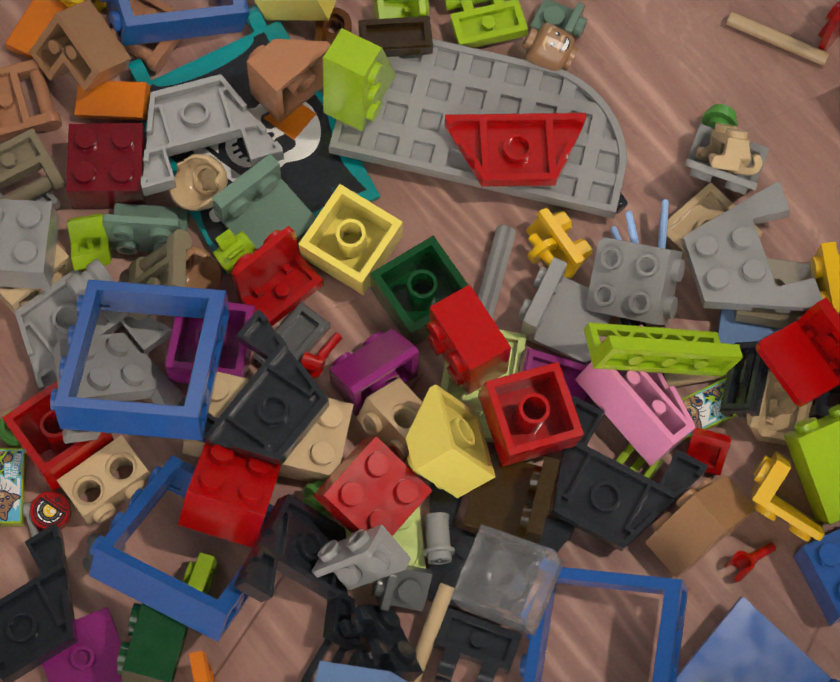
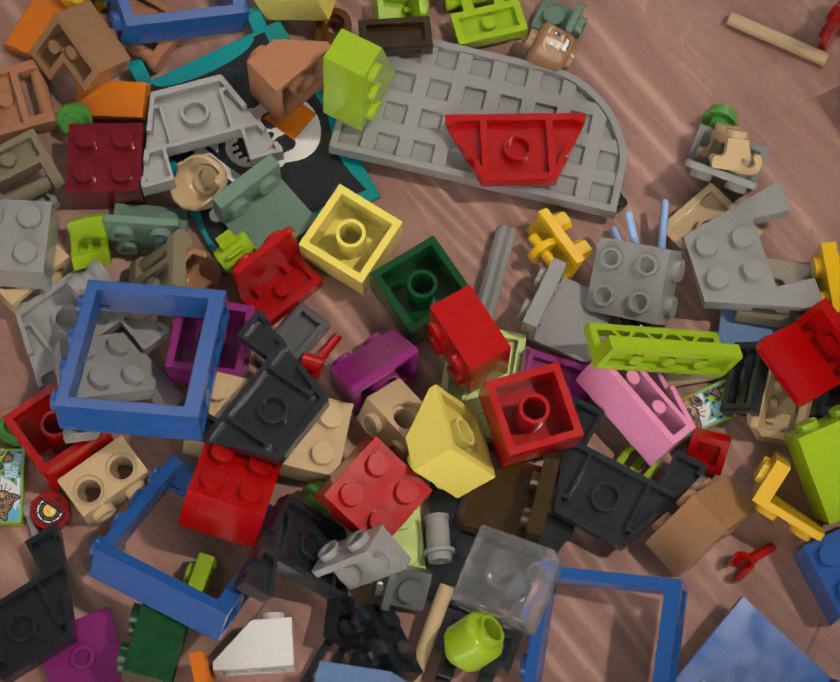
(73, 114): none -> bright green plate
(260, 648): none -> white slope
(473, 641): none -> lime head

